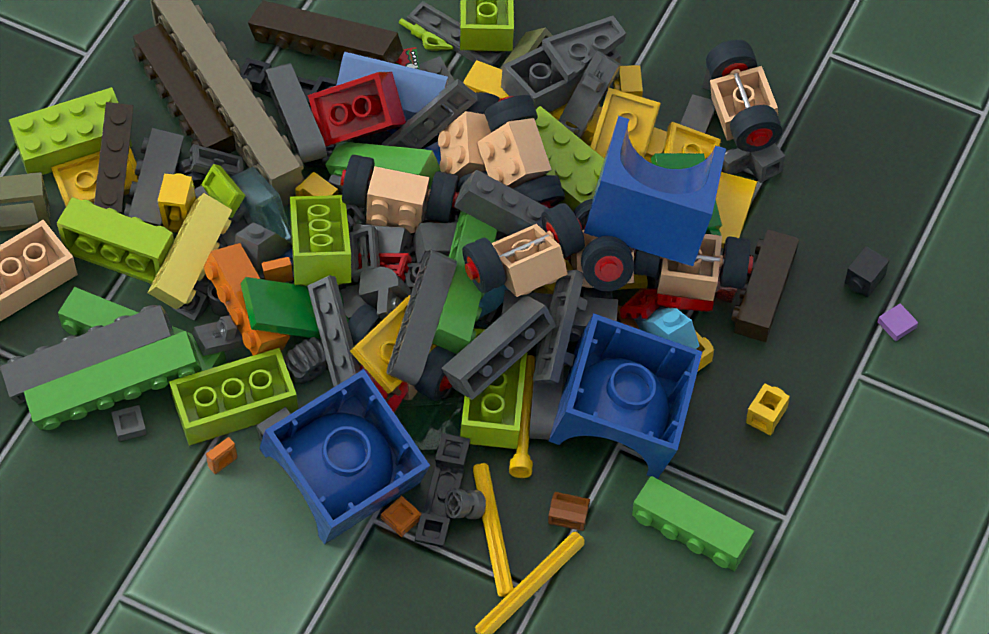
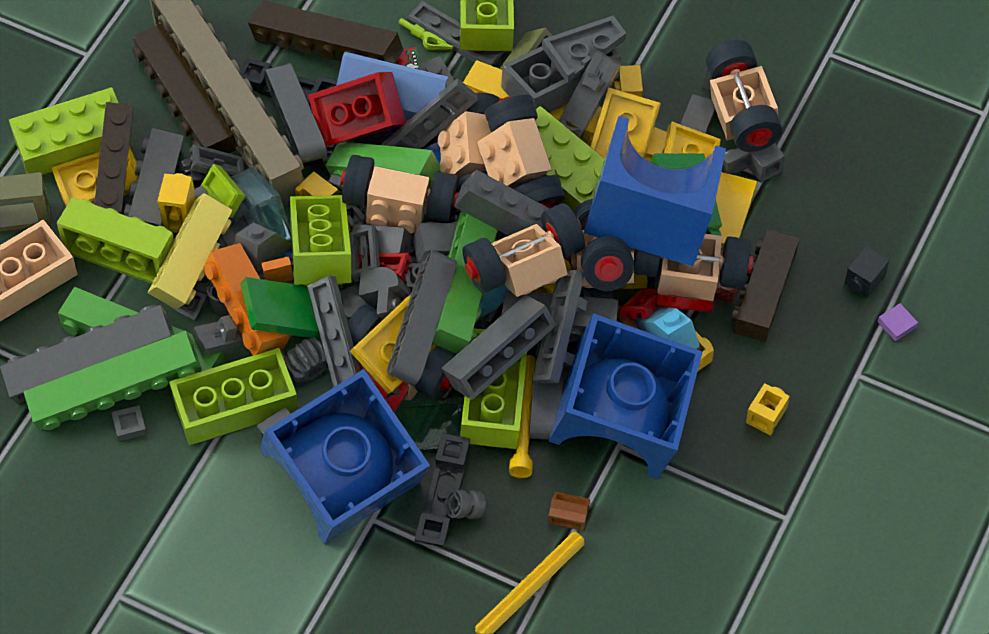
(221, 455): orange tile -> none
(401, 516): orange tile -> none
(493, 531): yellow axle -> none
(692, 523): bright green brick -> none

